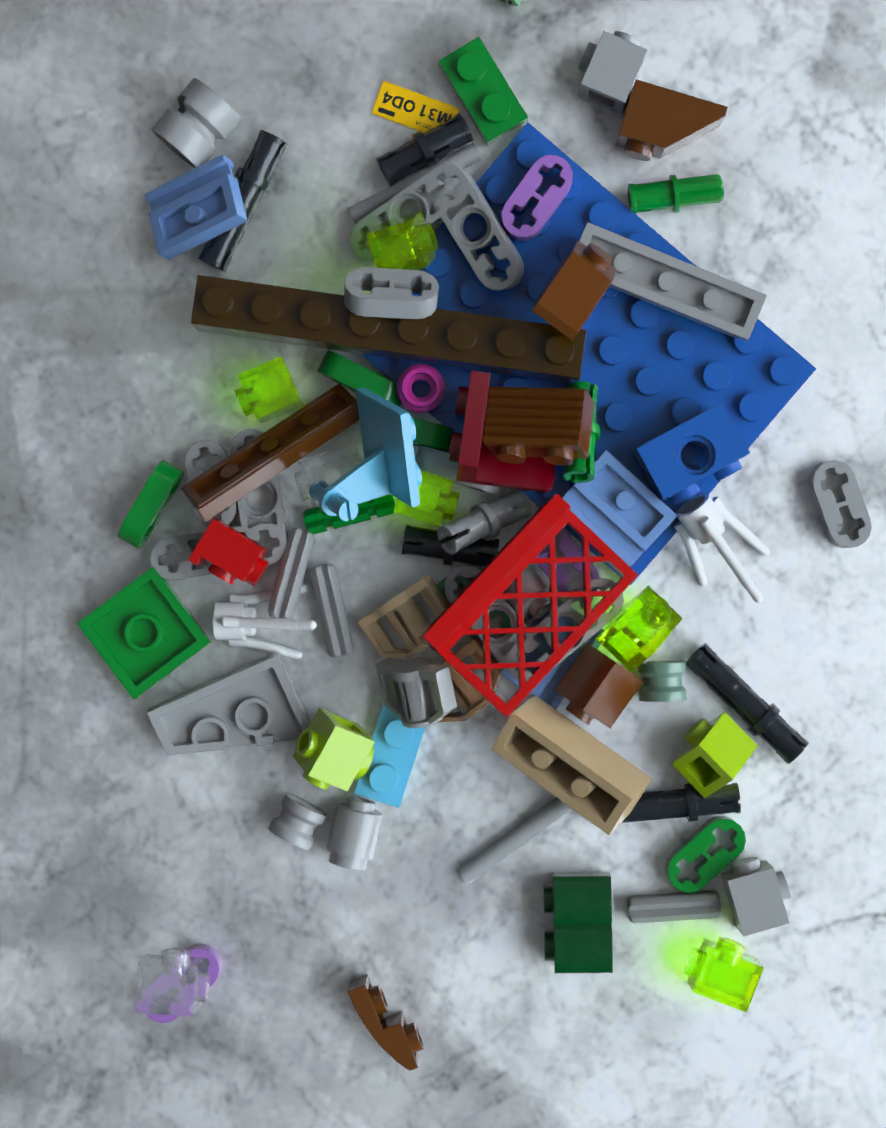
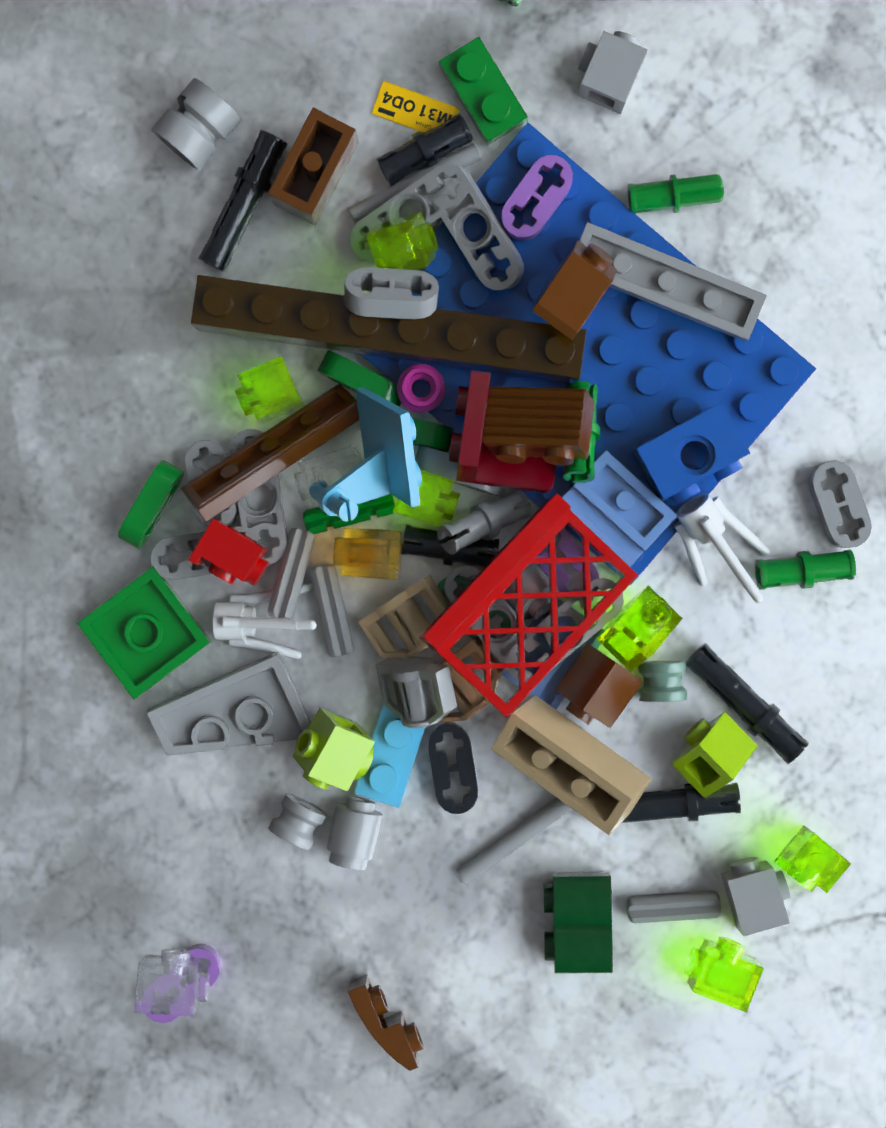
(195, 207): medium blue plate -> none
(314, 166): none -> reddish brown brick
(369, 553): none -> clear yellow slope
(464, 766): none -> black beam
(664, 121): reddish brown slope -> none
(713, 862): green beam -> none
(805, 569): none -> green pin
(812, 861): none -> clear neon green brick

